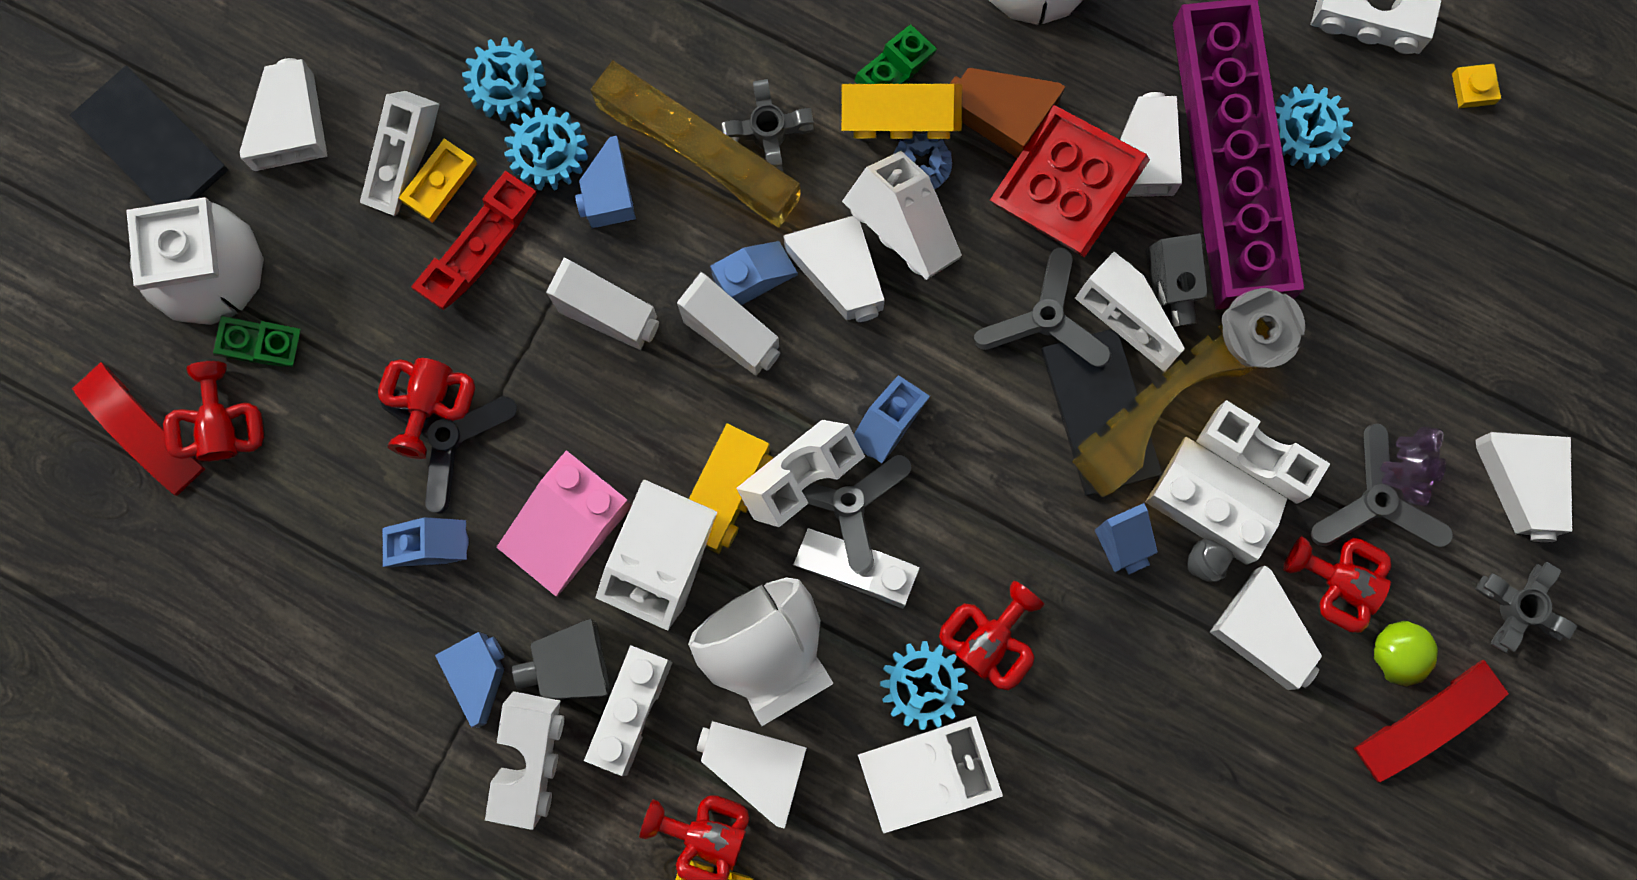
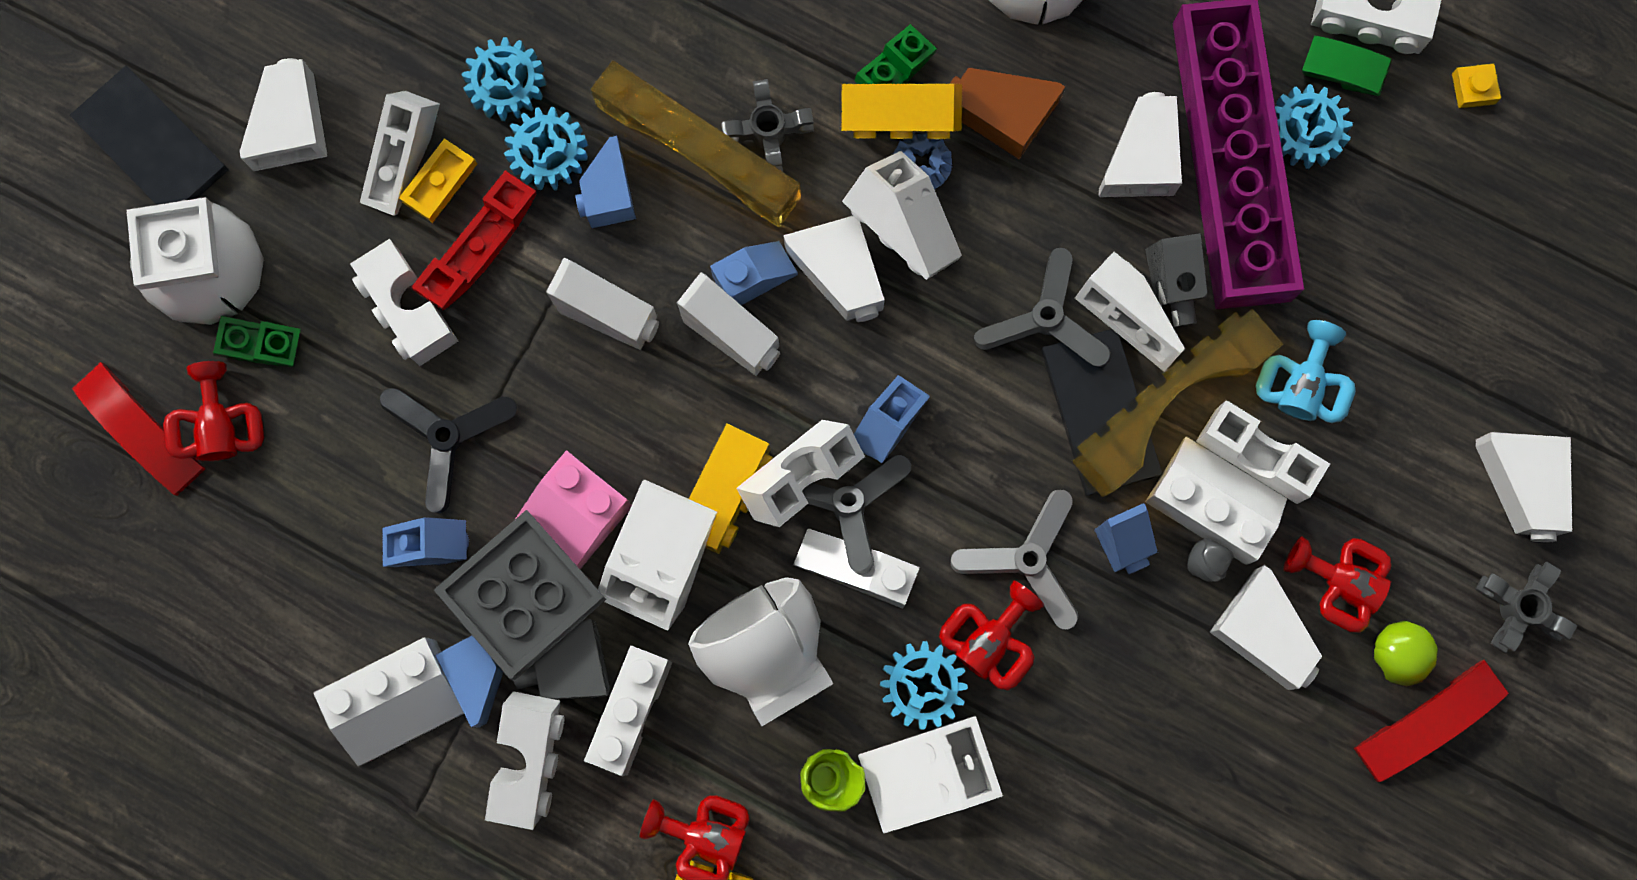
(384, 277): none -> white arch
(389, 702): none -> white slope
(424, 396): red piece -> none
(519, 595): none -> dark grey plate
(755, 767): white slope -> none
(832, 780): none -> lime hair
(1011, 560): none -> light grey piece
(1069, 180): red plate -> none
(1284, 336): light grey plate -> none
(1307, 383): none -> medium azure piece
(1347, 64): none -> green slope
(1366, 509): dark grey piece -> none
(1419, 466): clear purple plate -> none

